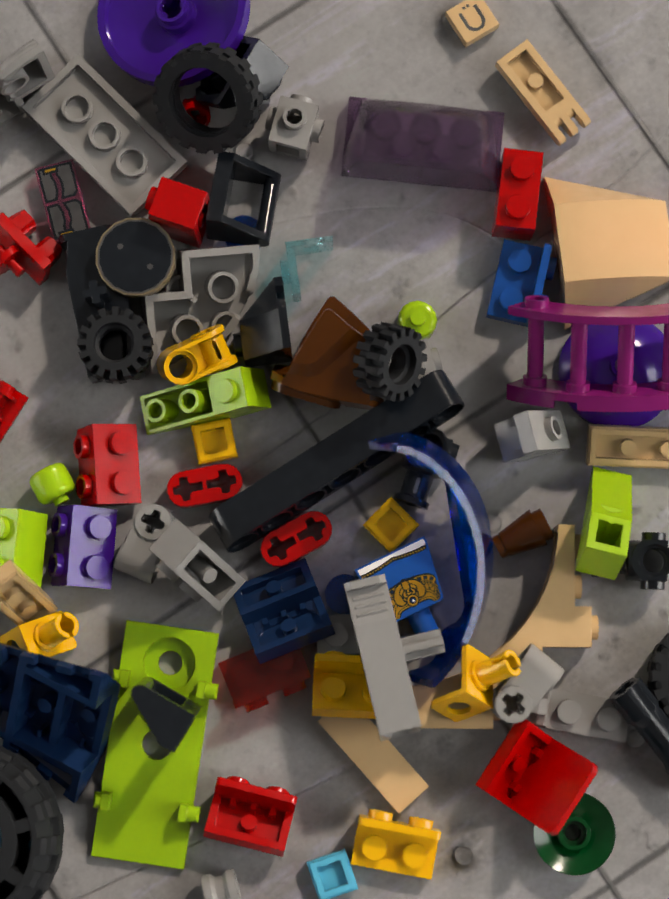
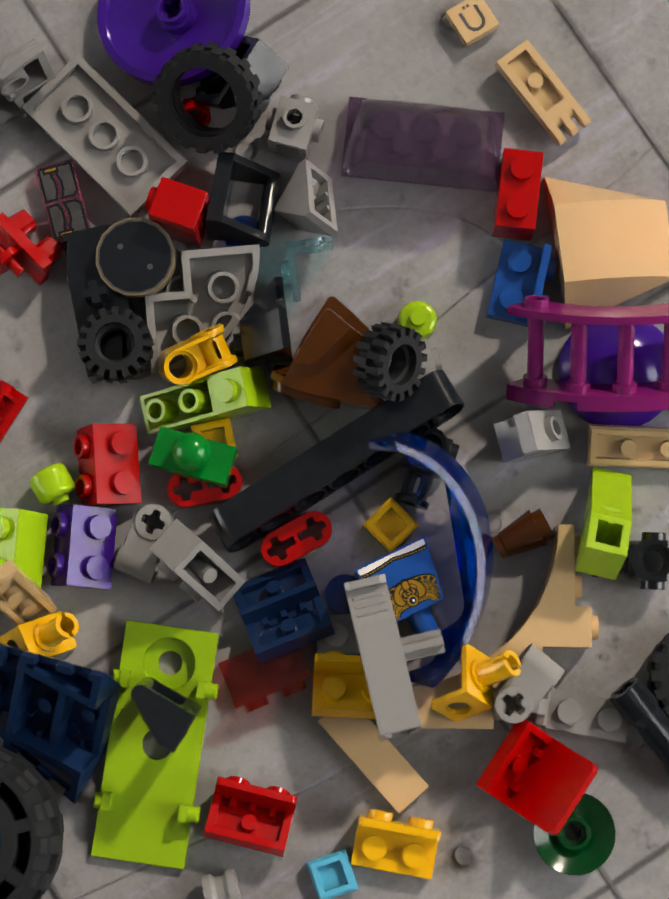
(193, 456): none -> green tile
(309, 201): none -> light grey slope

